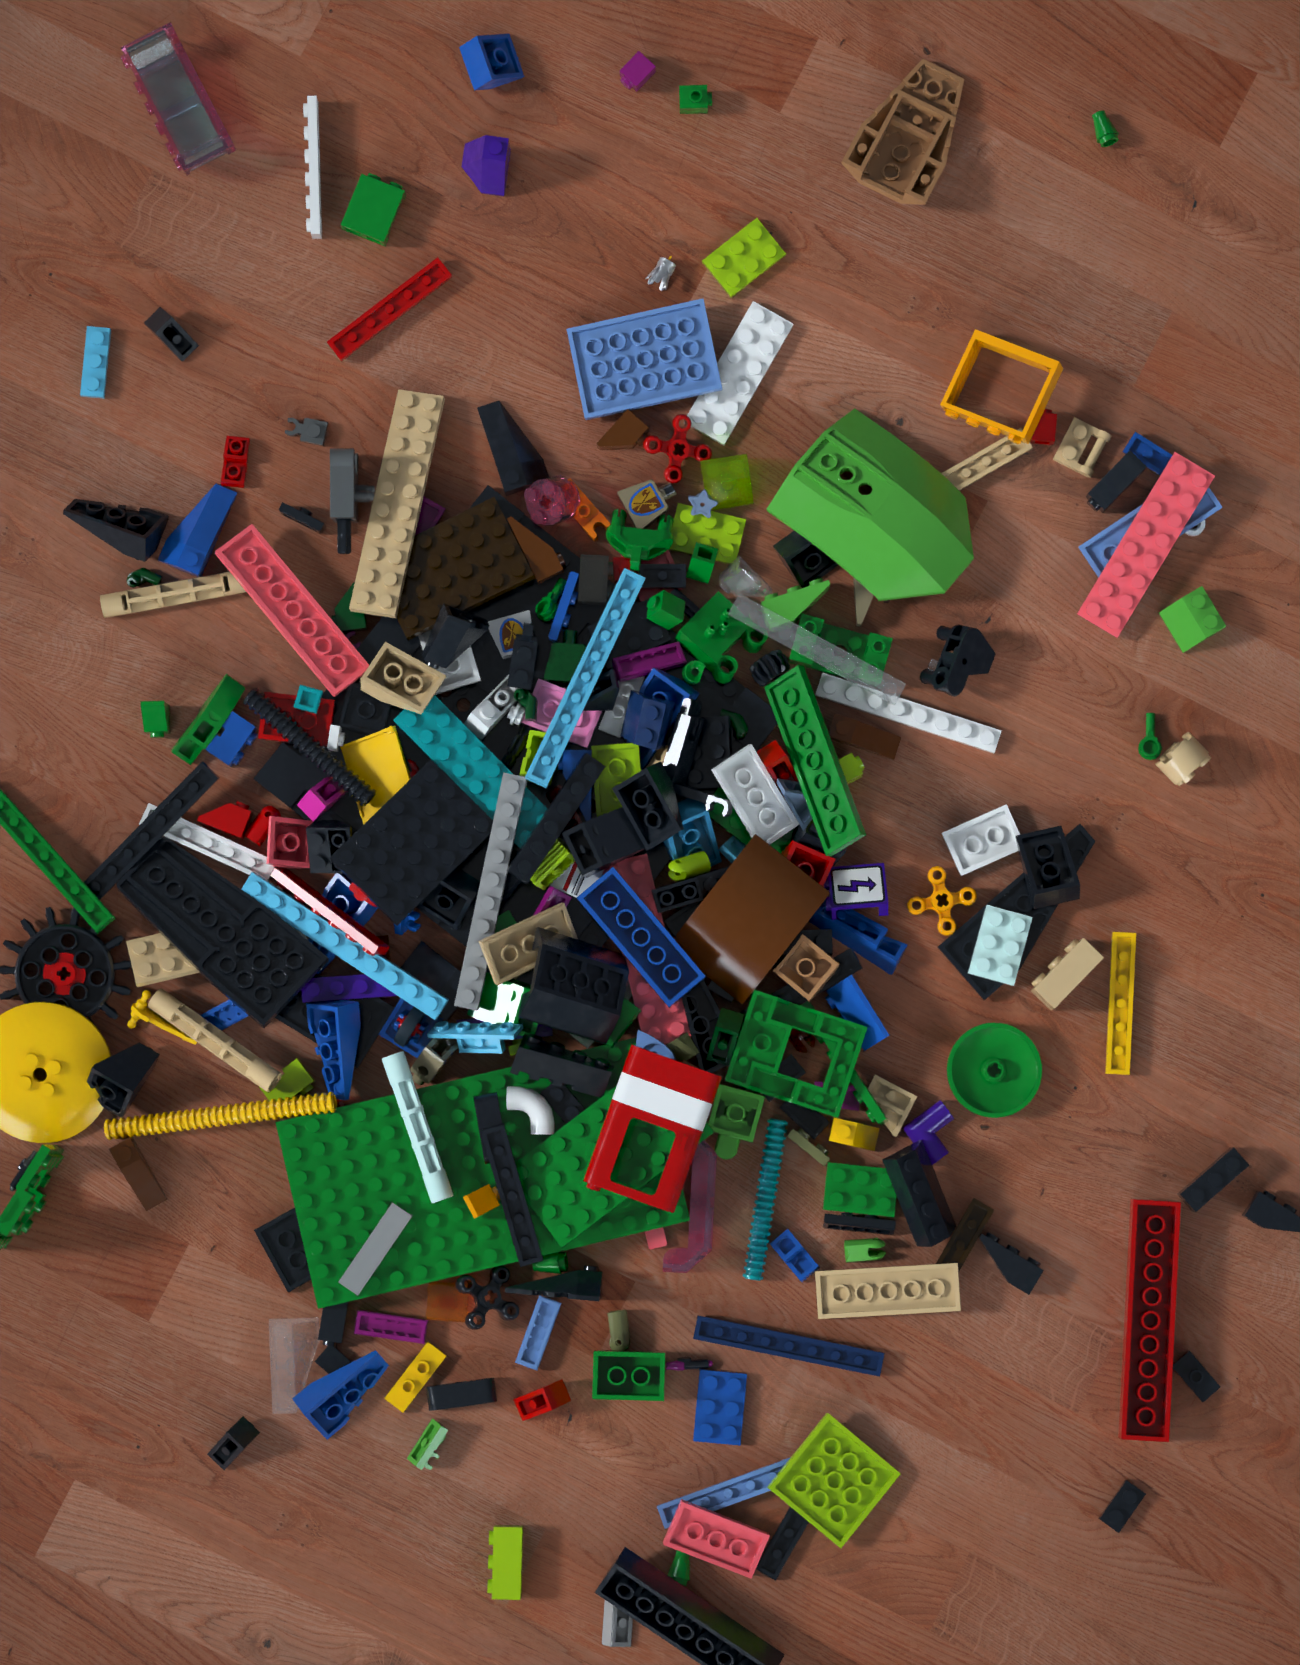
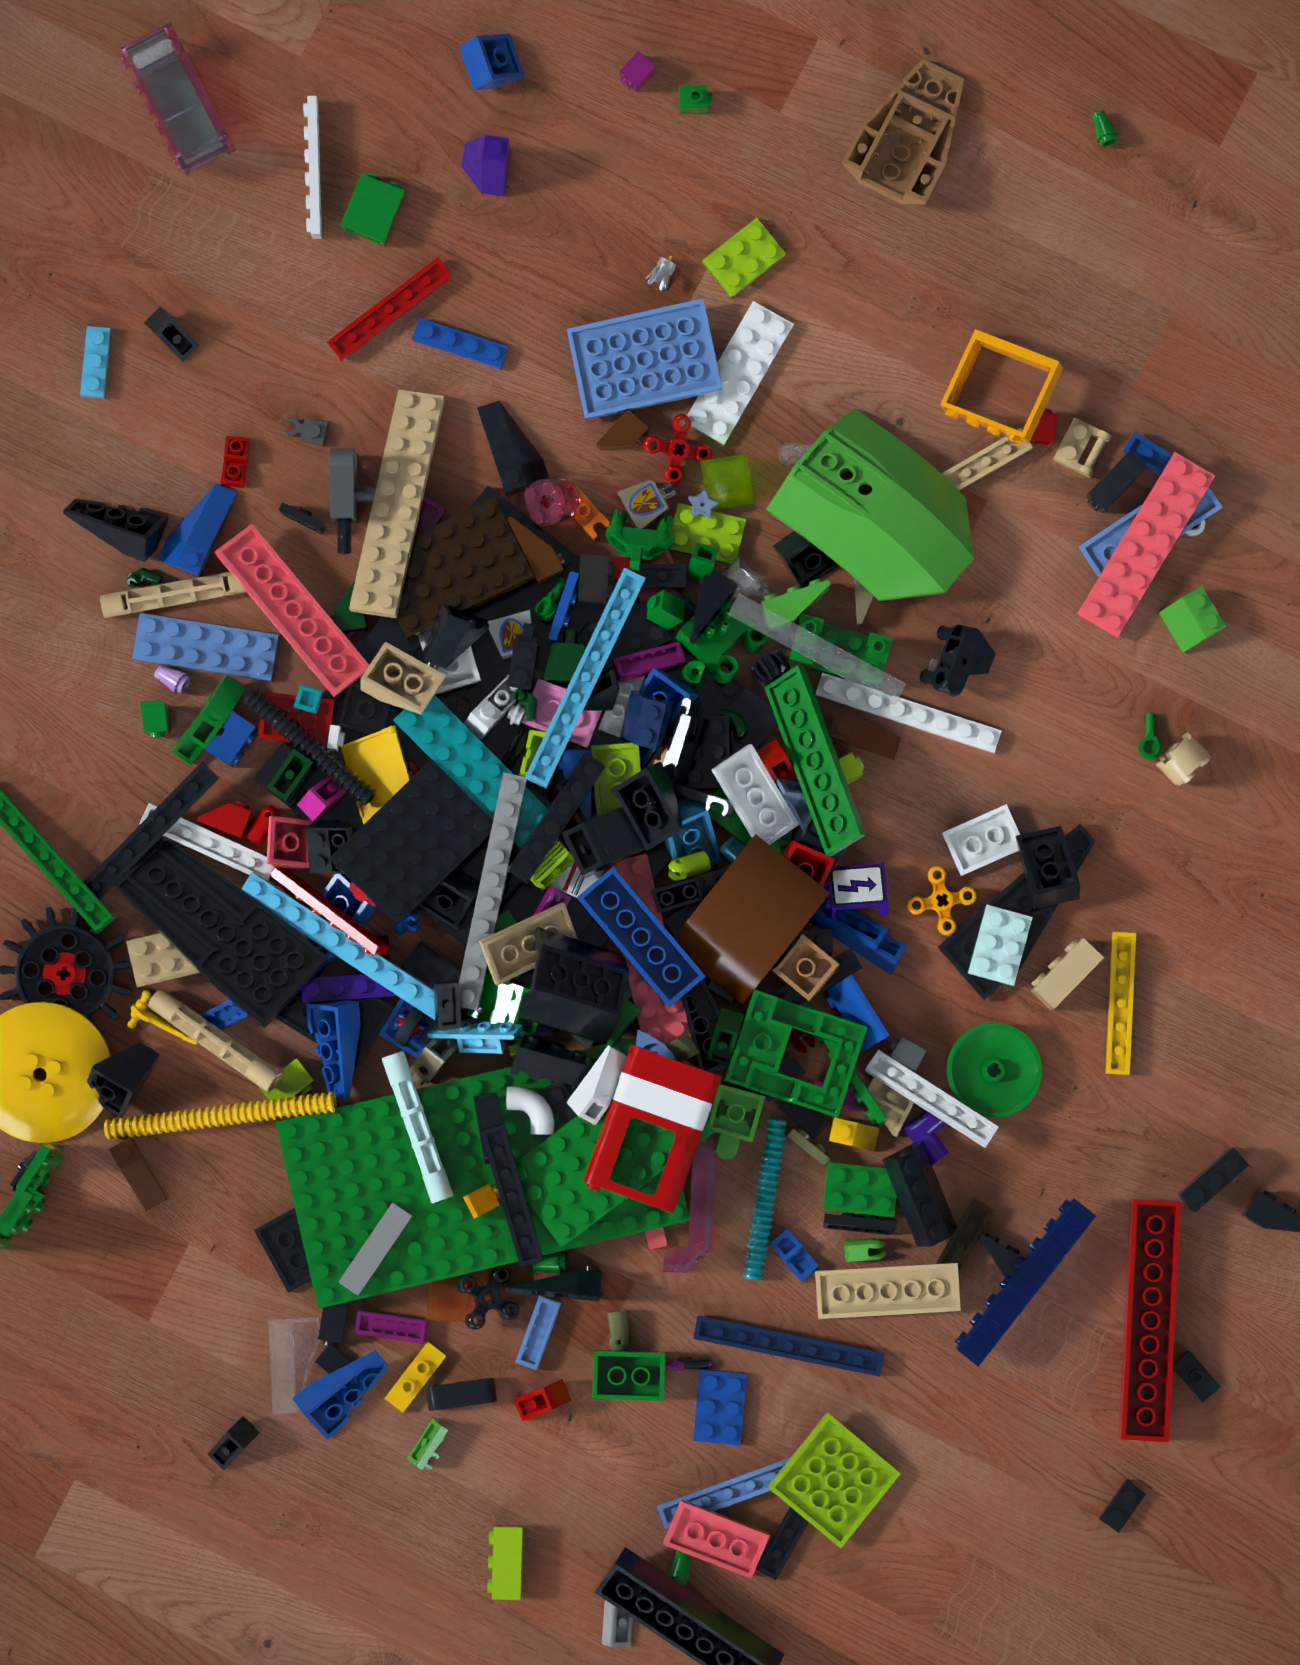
(173, 679): none -> lavender cone
(205, 647): none -> medium blue plate
(290, 776): none -> dark green slope
(447, 1005): none -> black plate
(460, 343): none -> blue plate
(598, 1086): none -> white slope
(712, 597): none -> black slope
(792, 452): none -> clear cone
(906, 1053): none -> dark grey brick
(931, 1098): none -> white plate
(1025, 1281): none -> clear blue brick

